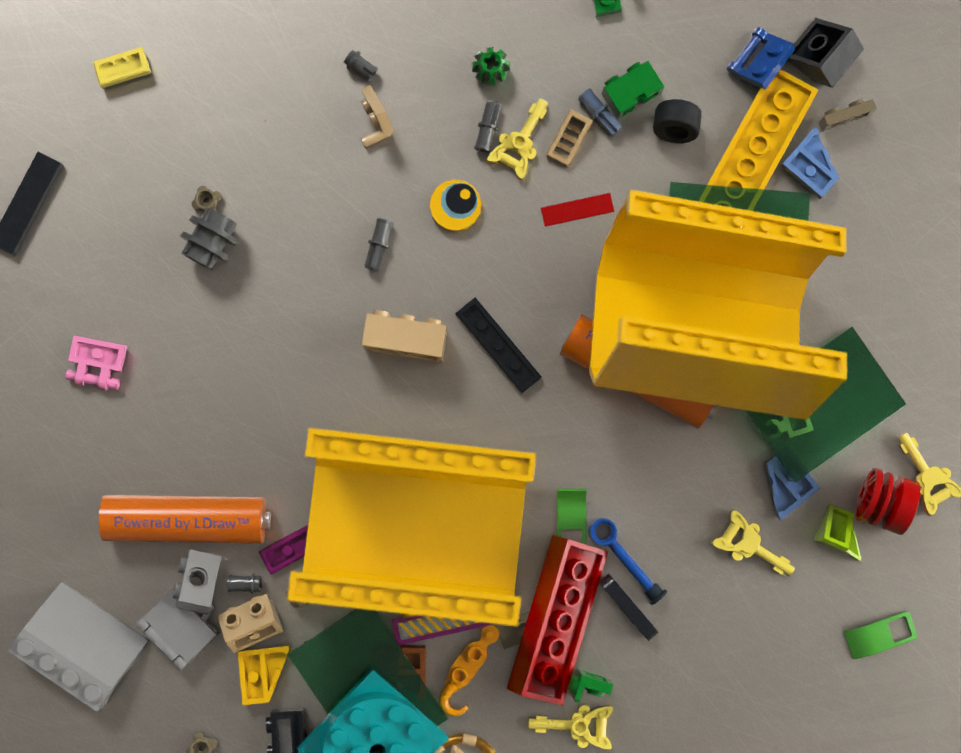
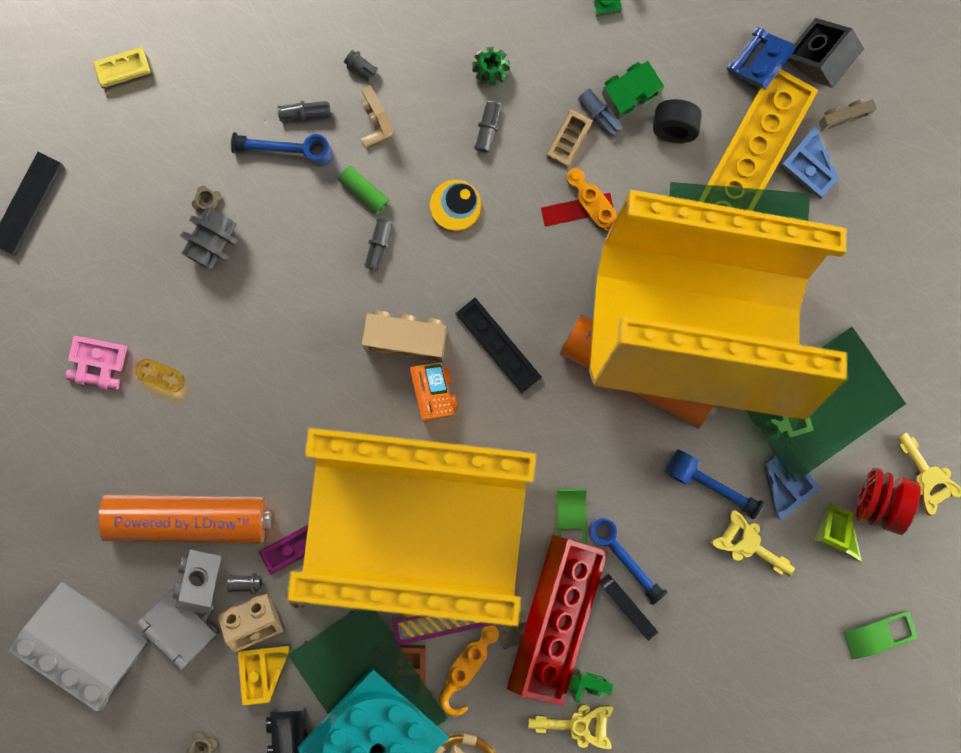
(162, 370): none -> clear yellow beam
(241, 143): none -> blue piece
(303, 110): none -> dark grey axle
(363, 189): none -> bright green piece
(432, 391): none -> orange slope
(519, 142): light yellow piece -> none
(592, 200): none -> light orange piece
(684, 468): none -> blue piece

